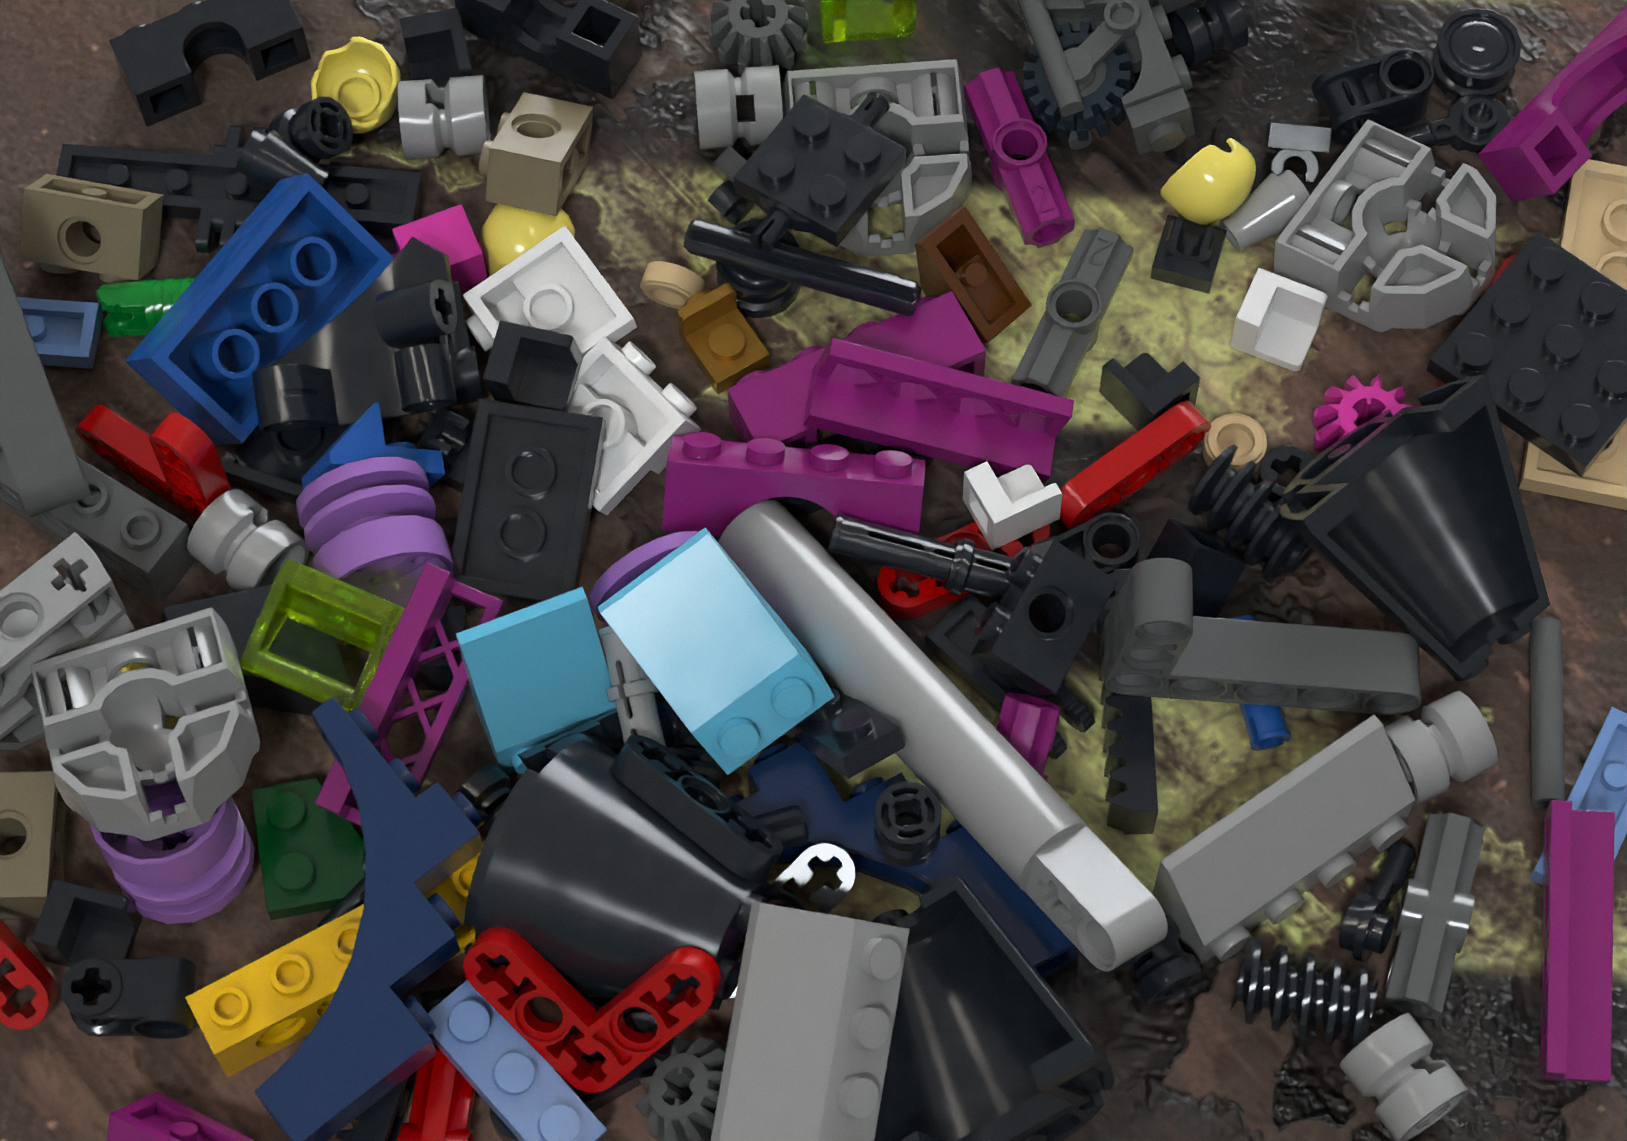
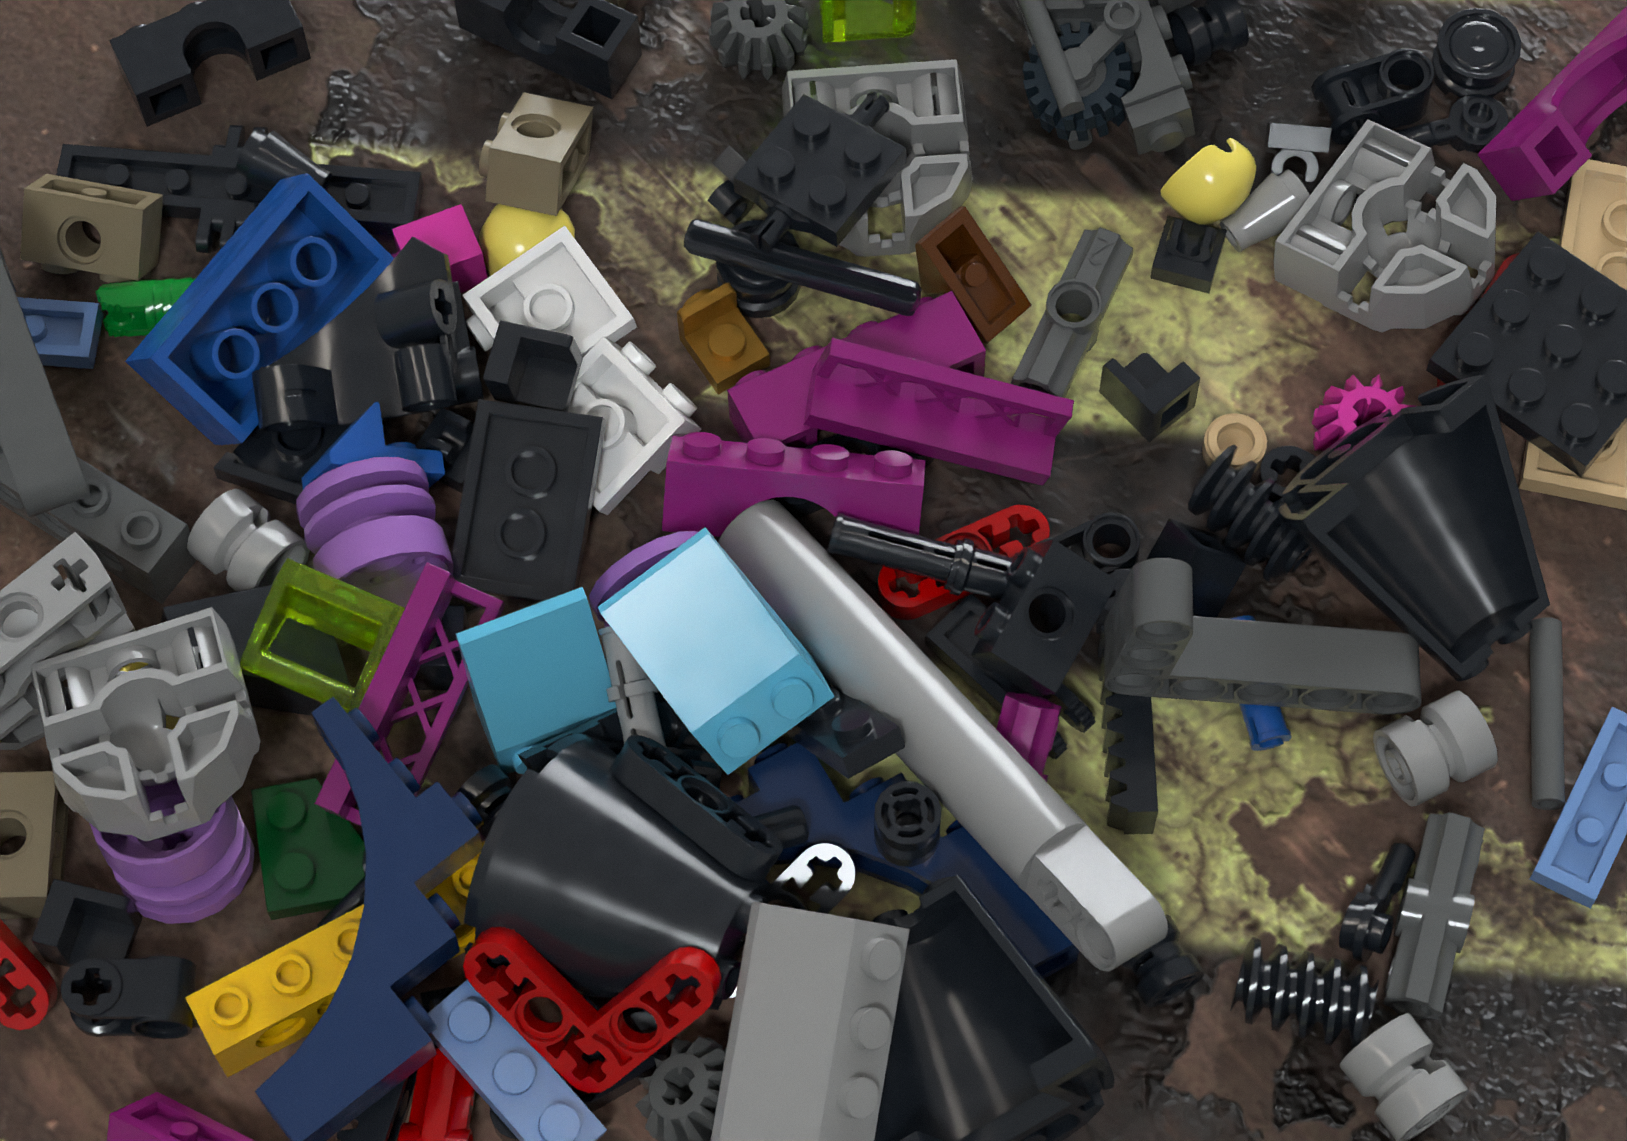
(171, 462): red beam -> none
(316, 128): black wheel -> none
(361, 80): light yellow hair -> none
(436, 46): black panel -> none
(443, 117): light grey wheel -> none
(670, 283): tan tile -> none
(717, 106): light grey wheel -> none
(1009, 504): white panel -> none
(1027, 184): magenta piece -> none
(1132, 464): red beam -> none
(1278, 320): white panel -> none
(1285, 843): light grey slope -> none
(1577, 944): magenta fence -> none

